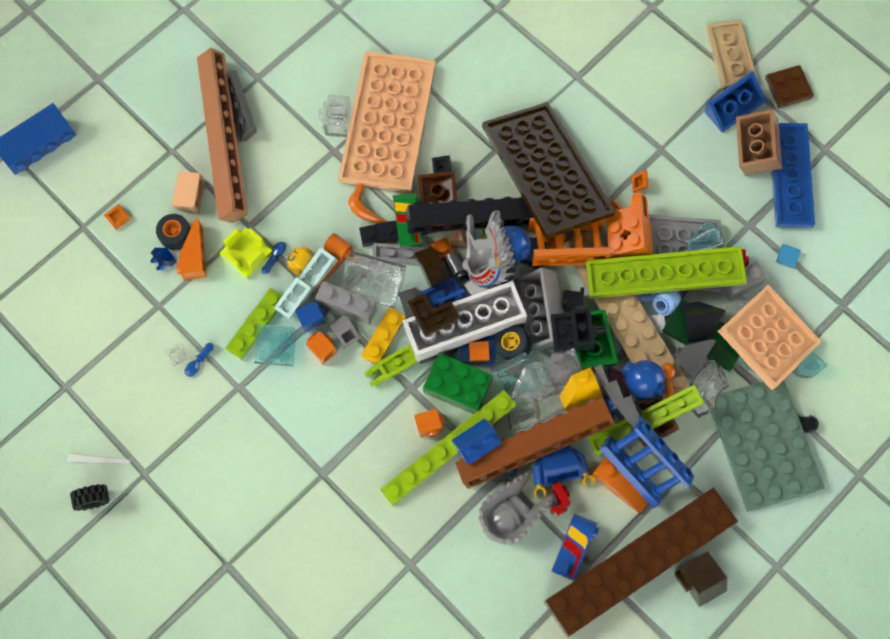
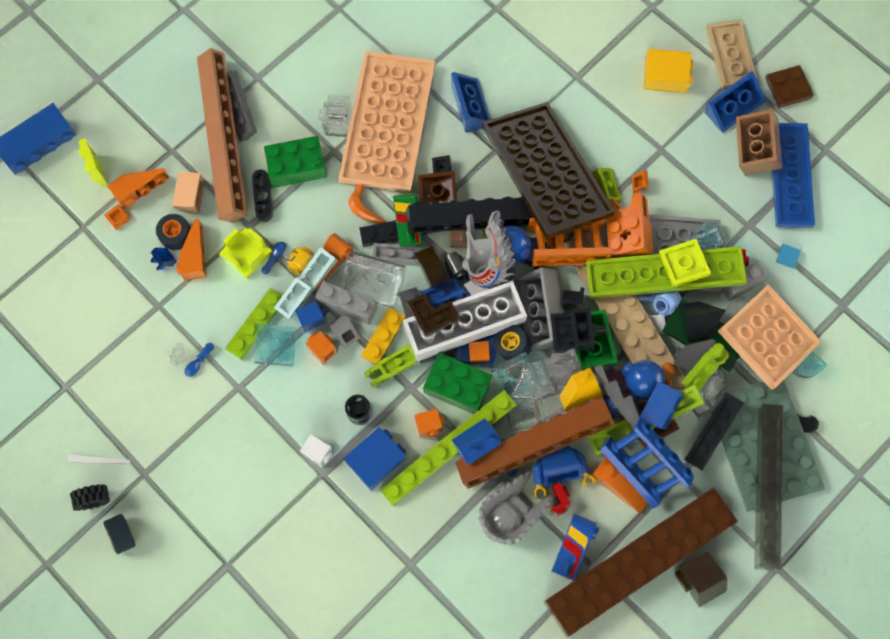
(92, 163): none -> neon yellow plate
(119, 534): none -> black wheel
(131, 187): none -> orange slope
(267, 201): none -> black beam
(295, 161): none -> green brick
(317, 450): none -> white brick
(358, 409): none -> black wheel
(375, 458): none -> blue brick
(442, 248): orange plate -> none
(469, 101): none -> blue slope
(607, 182): none -> lime slope
(662, 405): none -> blue panel
(668, 70): none -> yellow brick
(684, 263): none -> neon yellow plate
(706, 366): none -> lime hinge
(714, 431): none -> black plate
(769, 488): none -> clear smoke brick

